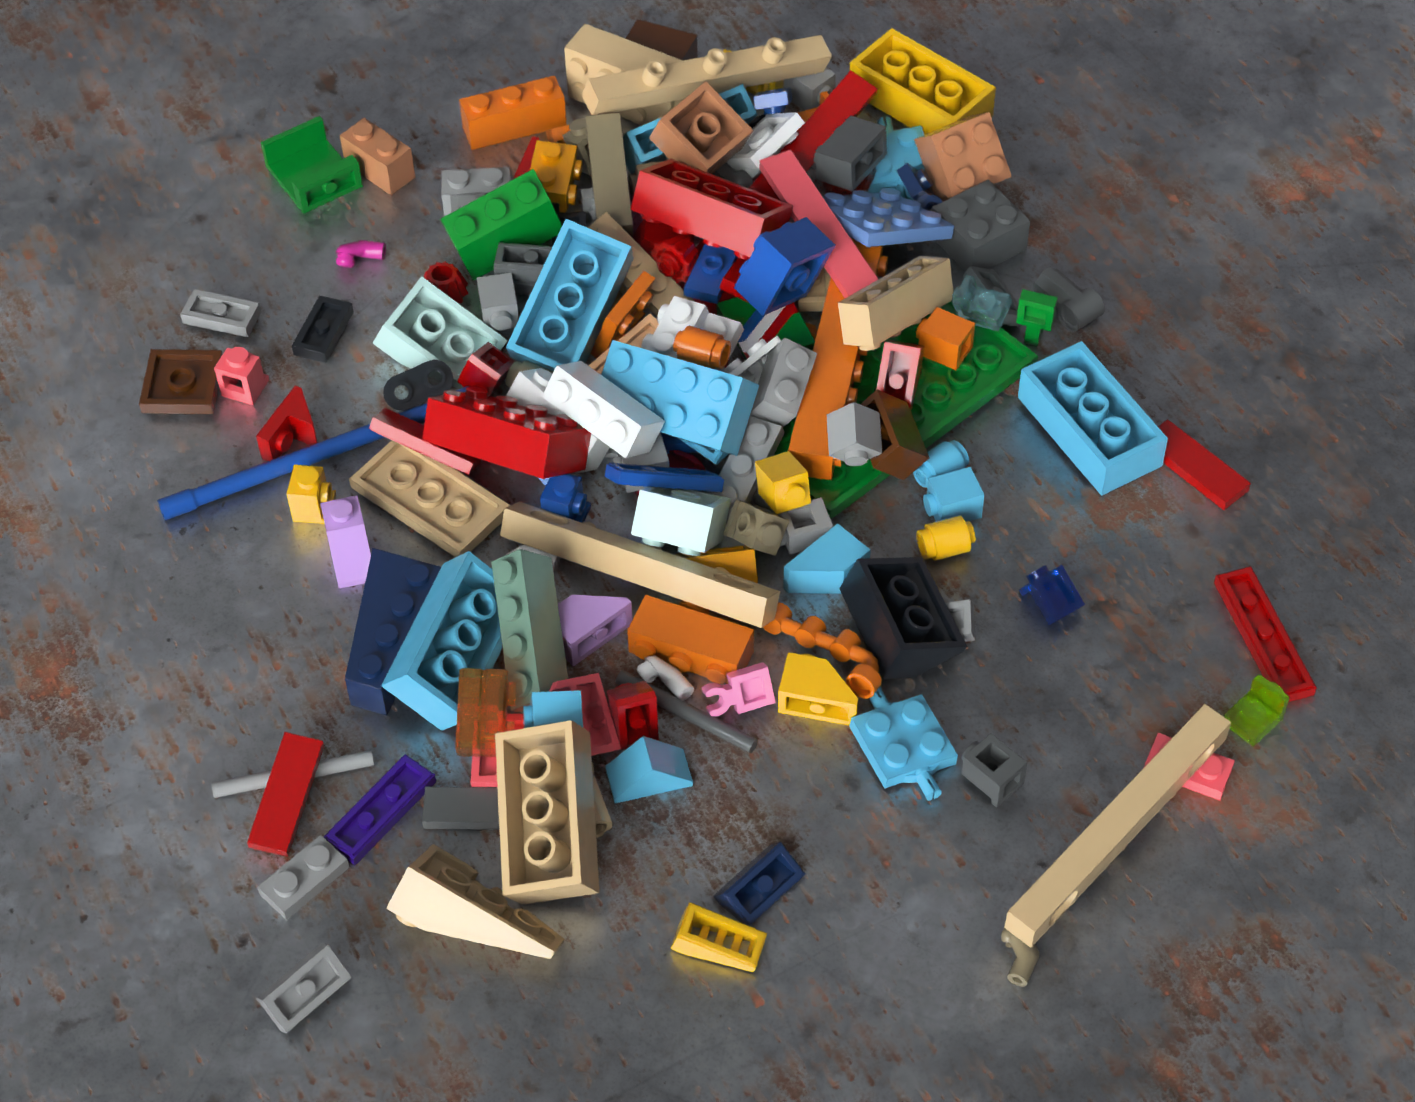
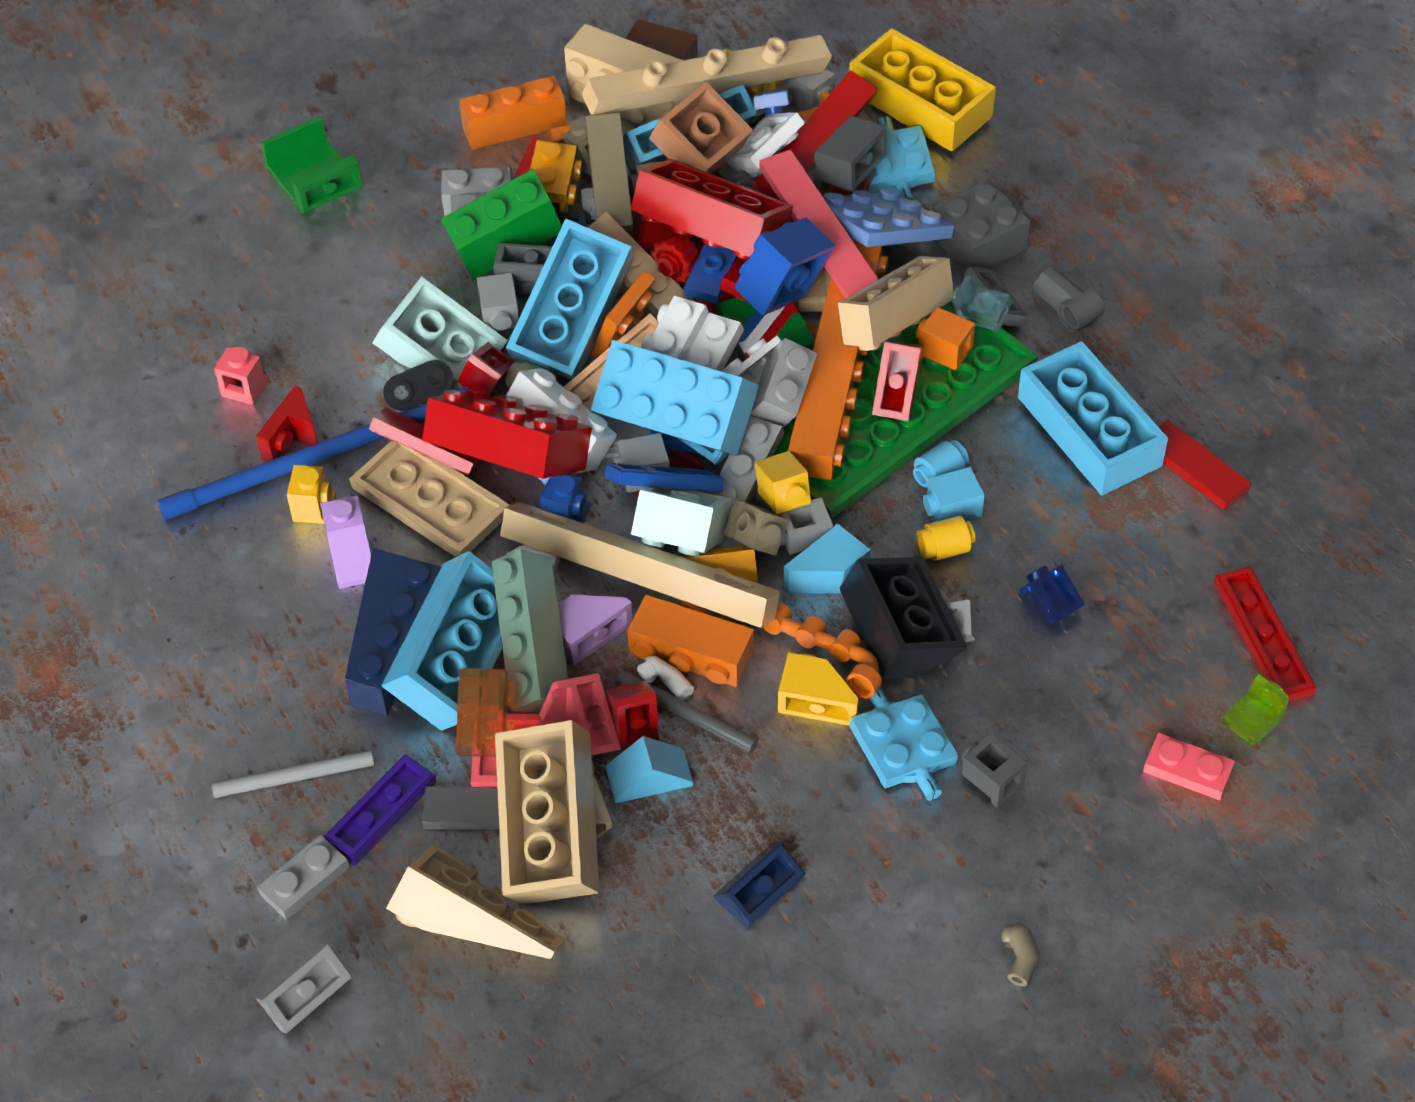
(180, 382): reddish brown plate -> none
(220, 313): light grey plate -> none
(286, 794): red tile -> none
(322, 329): black plate -> none
(360, 248): dark pink arm -> none
(380, 155): nougat brick -> none
(448, 280): red piece -> none
(553, 708): medium azure brick -> none
(603, 409): white brick -> none
(700, 948): yellow slope -> none
(702, 347): orange brick -> none
(746, 690): bright pink plate -> none
(854, 434): light grey brick -> none
(901, 441): reddish brown brick -> none
(918, 186): dark blue plate -> none
(963, 155): nougat brick -> none
(1036, 313): green plate -> none
(1116, 826): tan piece -> none

